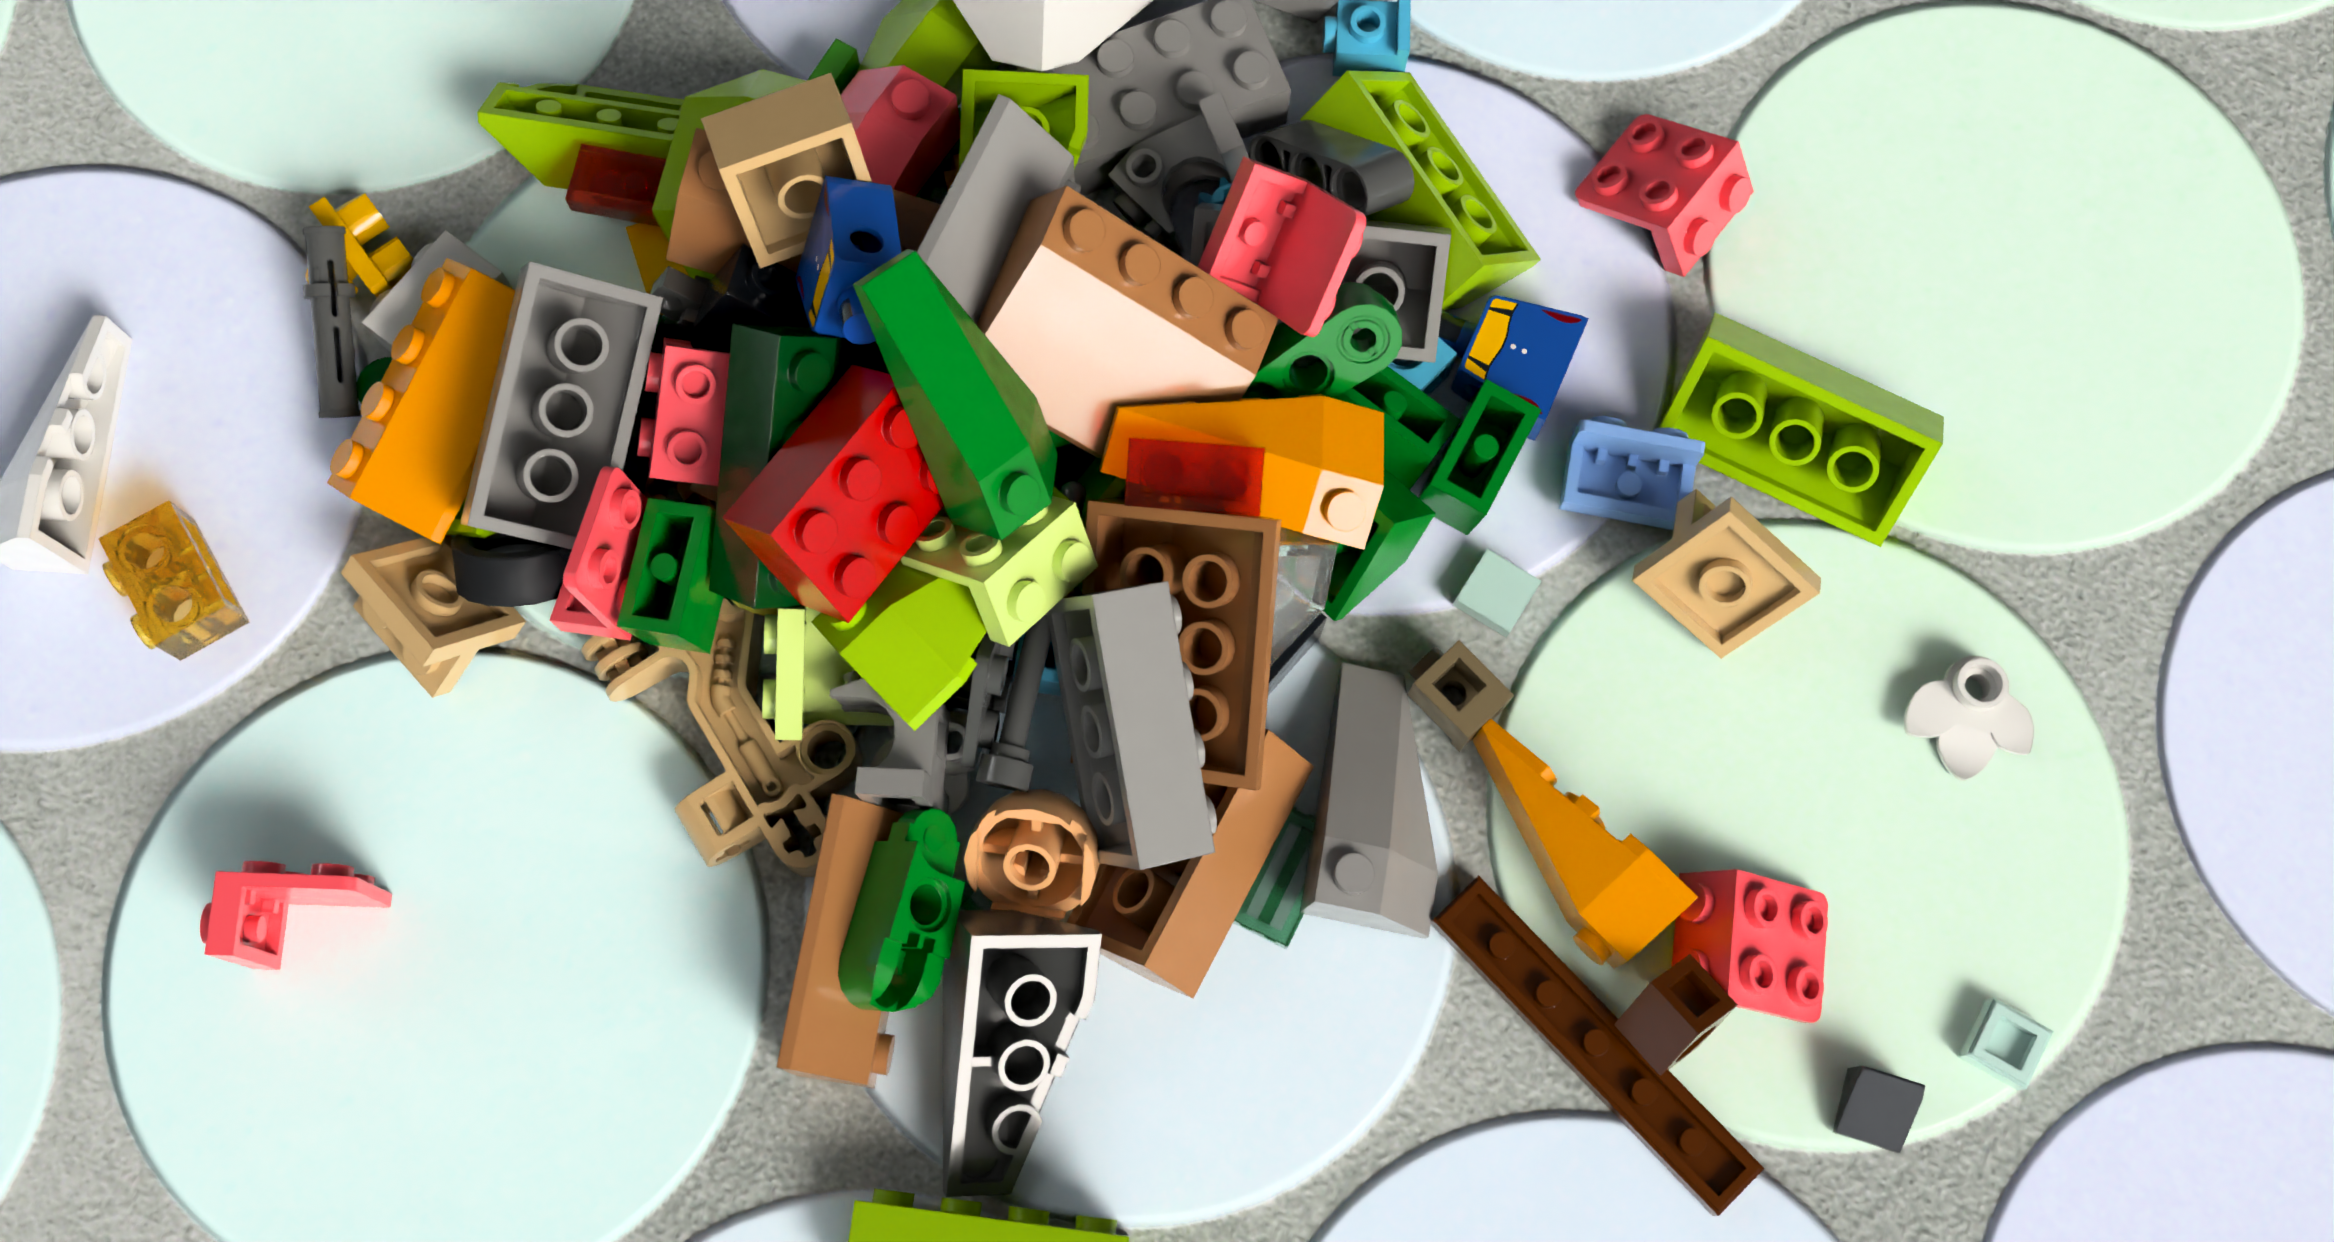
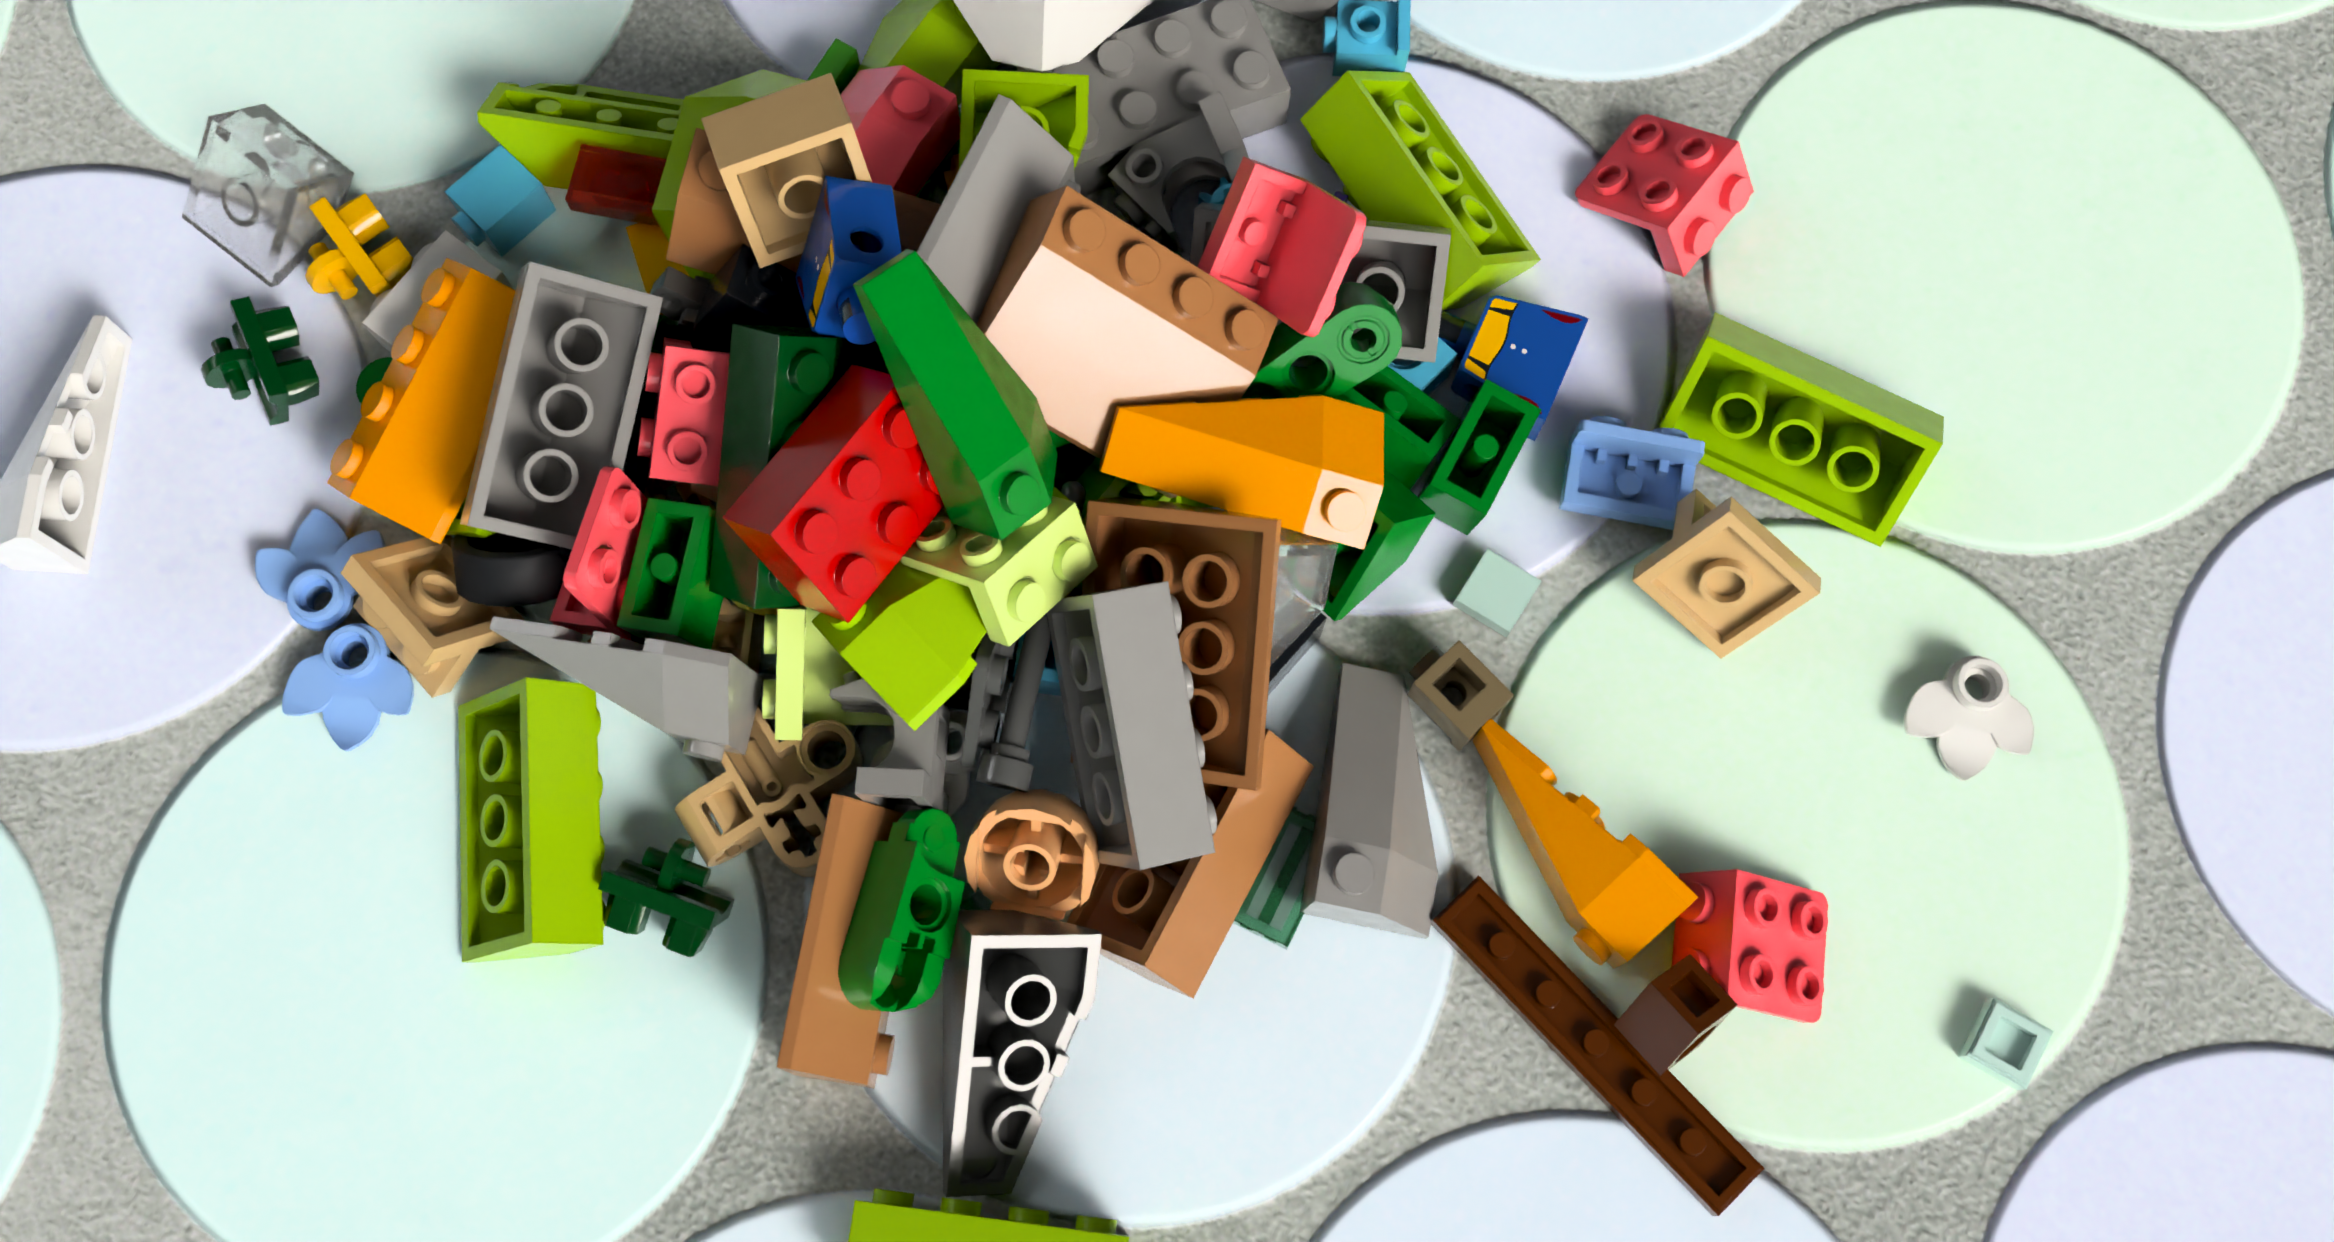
(182, 574): clear yellow brick -> none
(251, 907): coral bracket -> none
(257, 190): none -> clear slope
(258, 336): none -> dark green hips
(312, 568): none -> light blue plate
(331, 321): dark grey pin -> none
(347, 694): none -> light blue plate
(499, 202): none -> medium azure brick
(530, 822): none -> lime slope
(669, 886): none -> dark green hips
(679, 688): none -> light grey wedge
(1195, 476): clear red plate -> none
(1339, 162): dark grey beam -> none
(1877, 1107): black slope -> none

